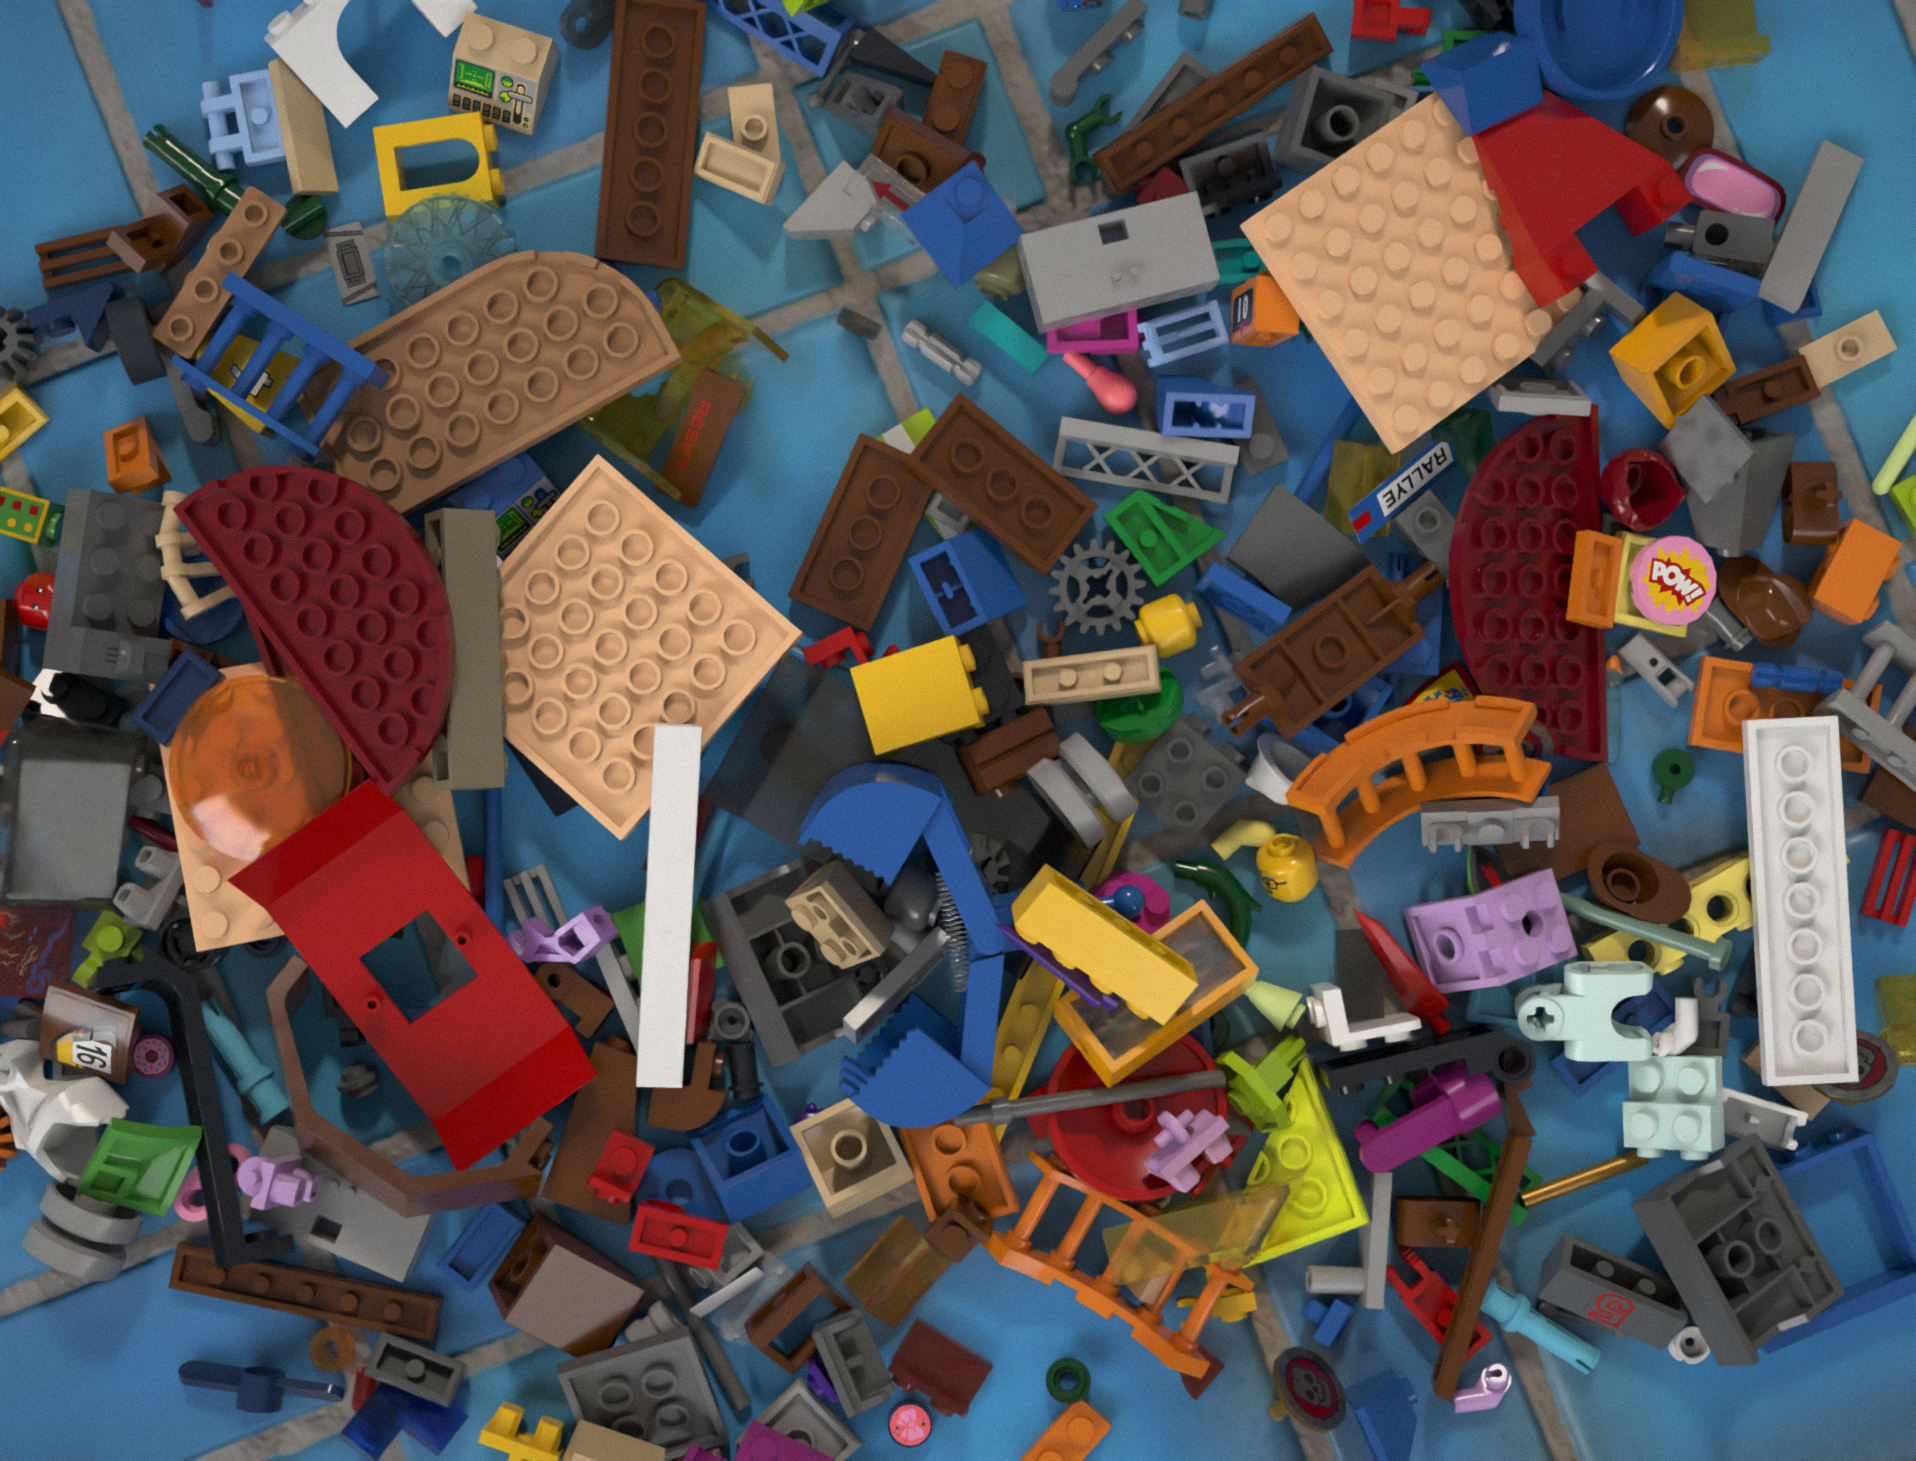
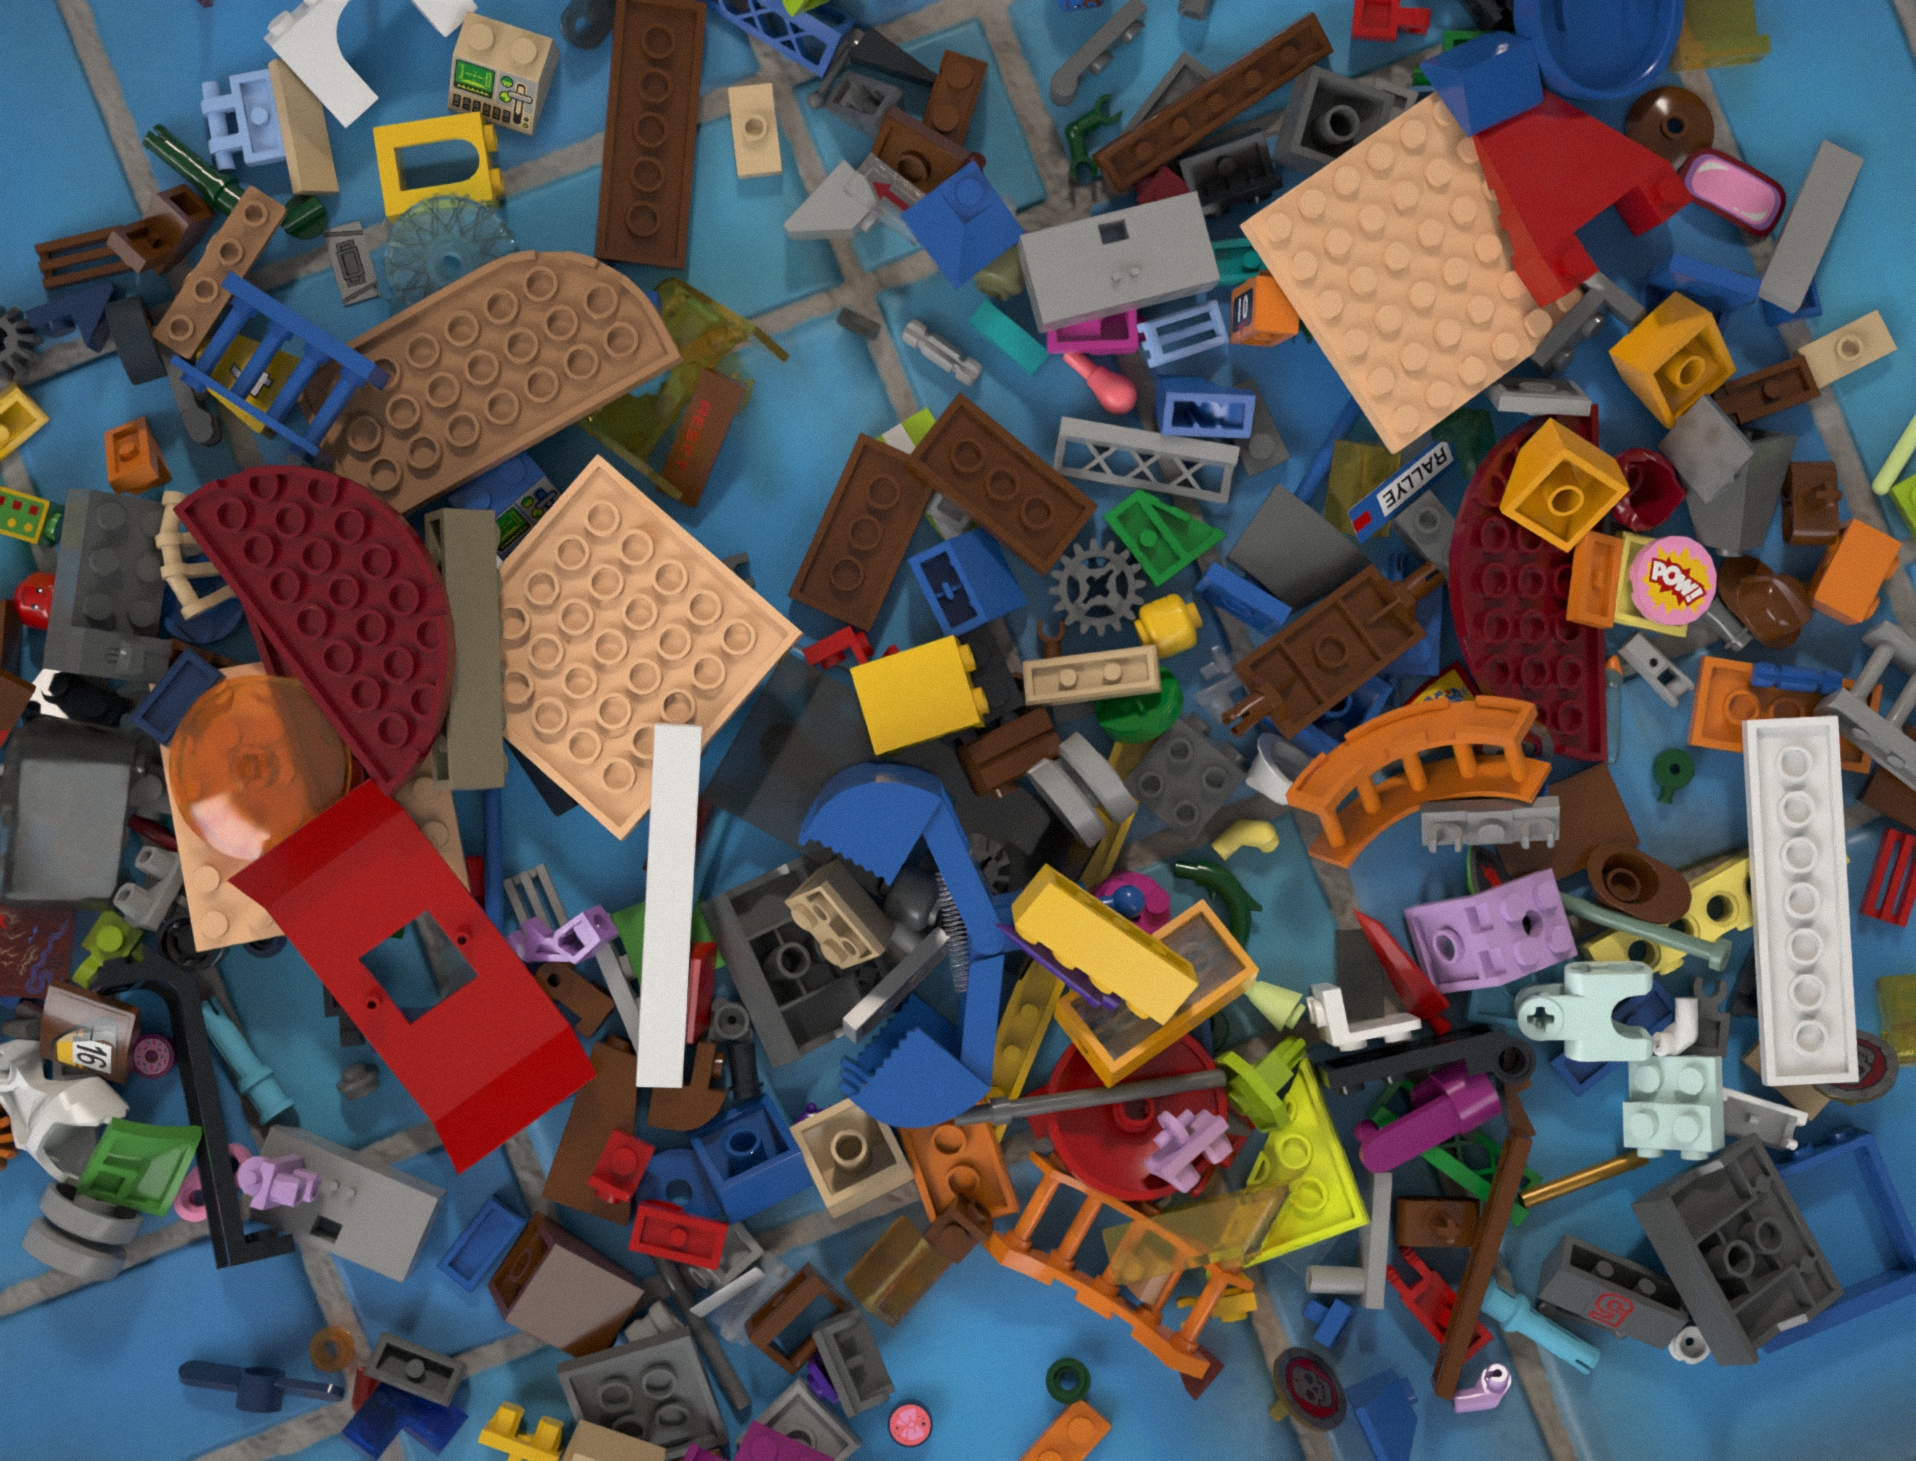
(309, 1293): reddish brown tile -> none
(403, 1193): reddish brown panel -> none
(739, 168): tan tile -> none
(938, 1368): clear red bracket -> none
(1287, 867): yellow head -> none
(1562, 486): none -> light orange slope
(1741, 240): dark grey torso -> none

